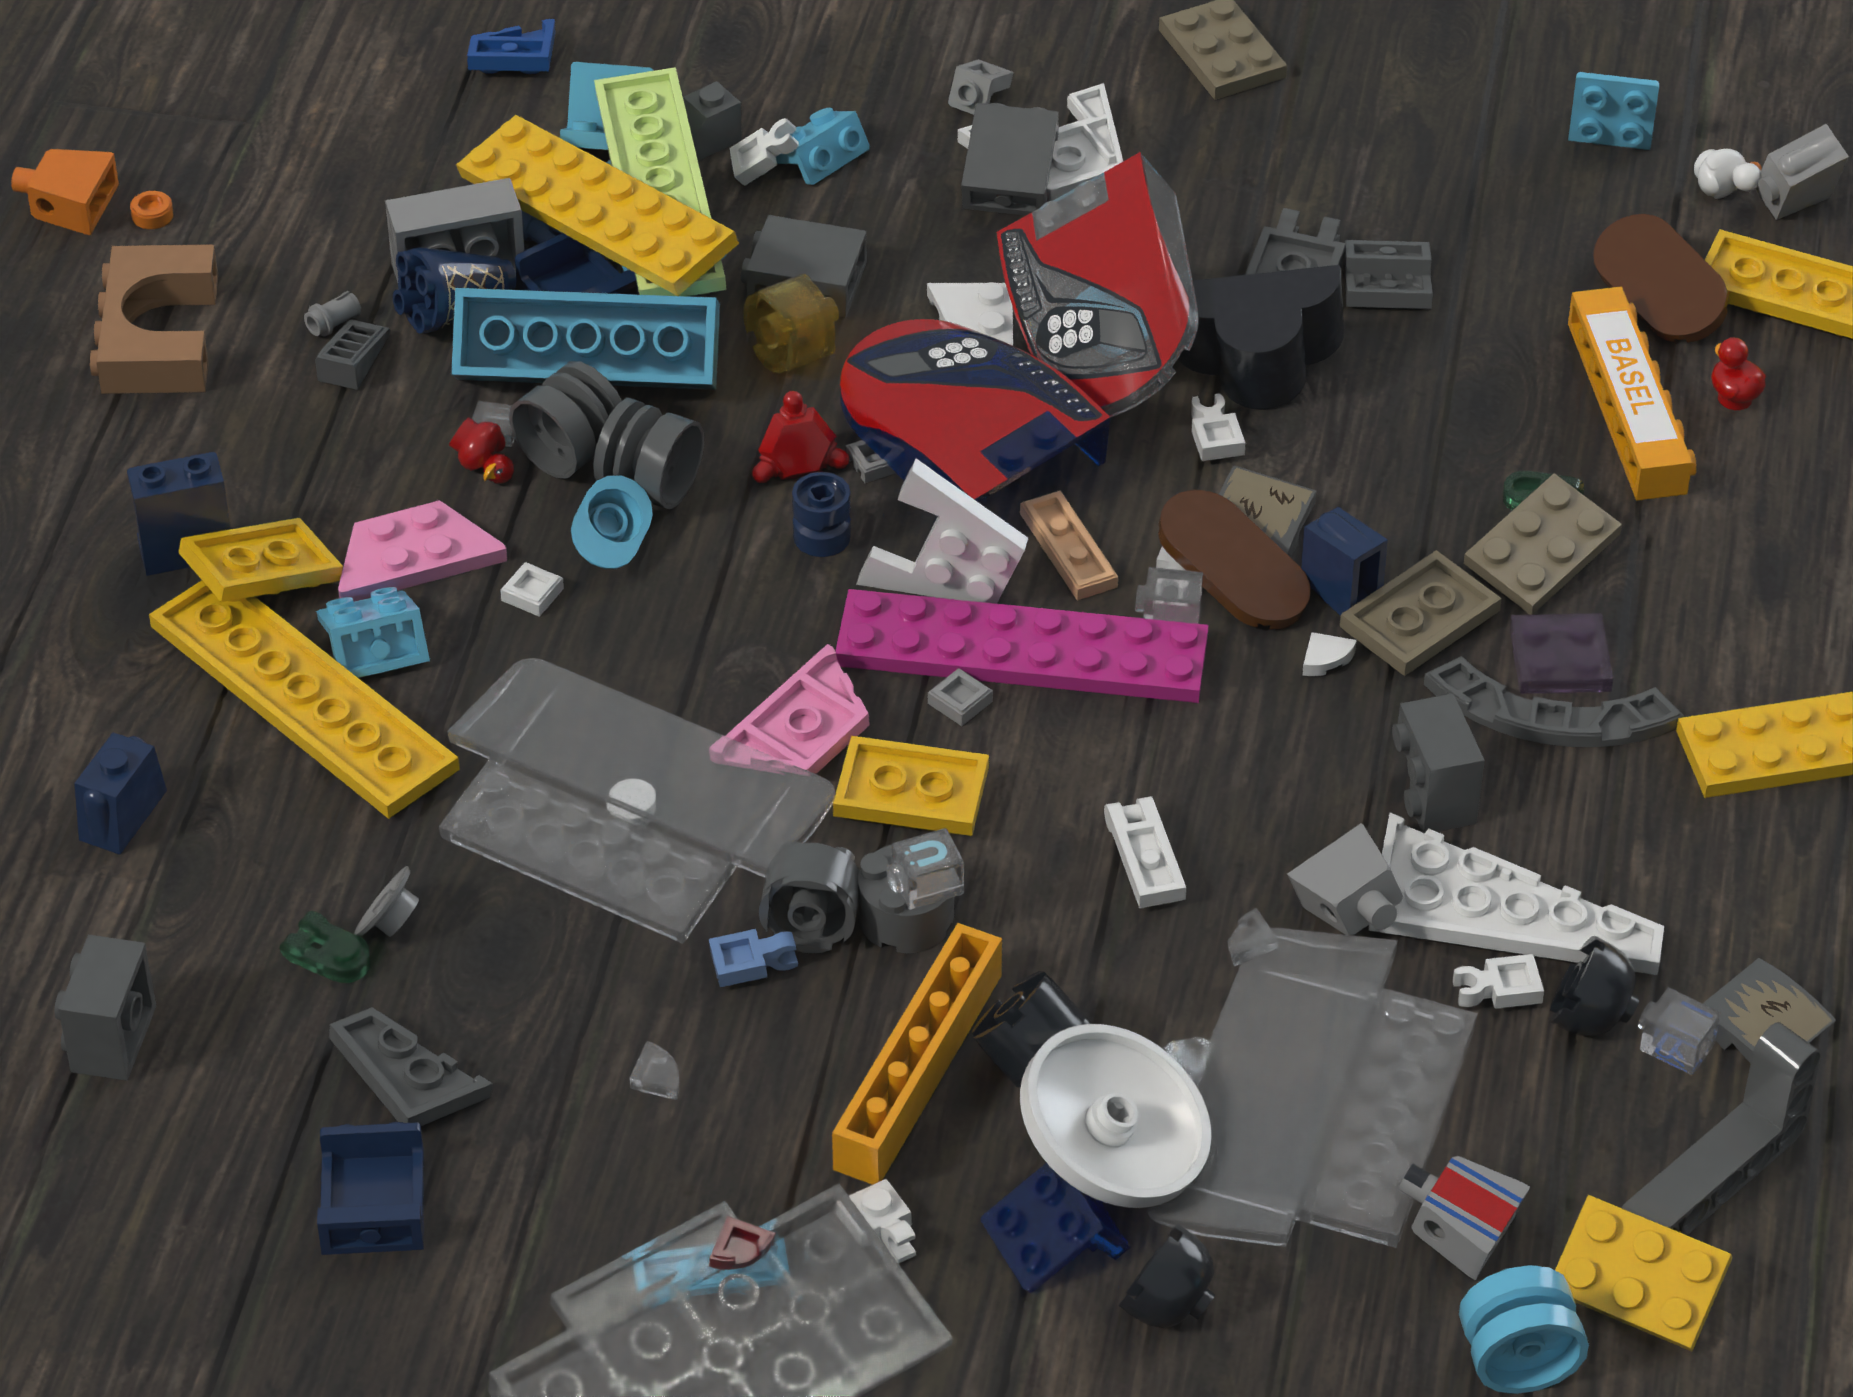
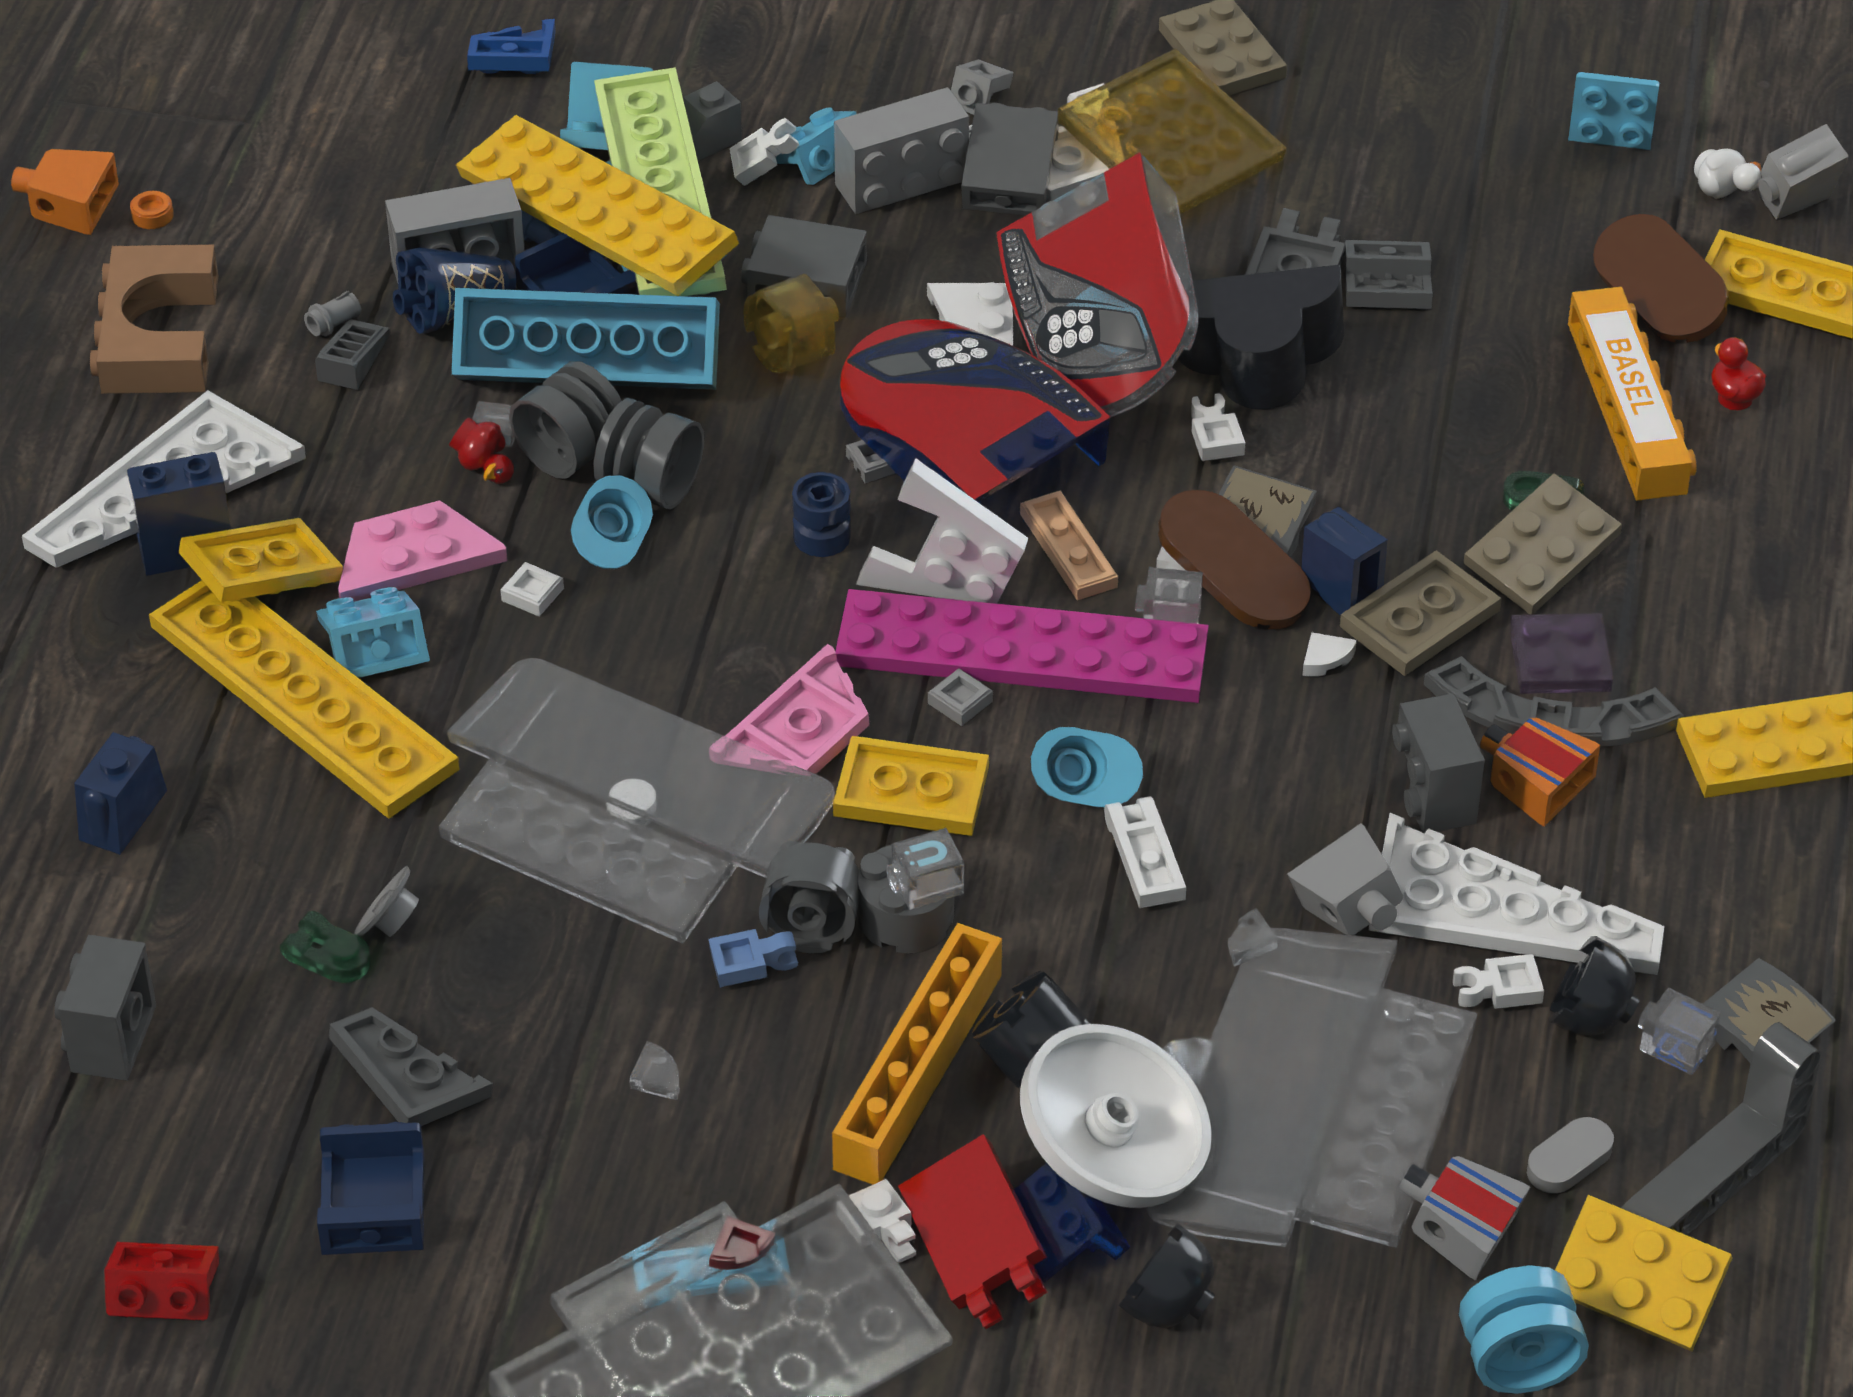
(105, 506): none -> white wing
(160, 1280): none -> red bracket
(797, 443): red rock -> none
(901, 150): none -> light grey brick
(975, 1229): none -> red tile
(1086, 766): none -> medium azure piece
(1178, 123): none -> clear yellow plate
(1540, 766): none -> orange torso
(1570, 1155): none -> light grey tile

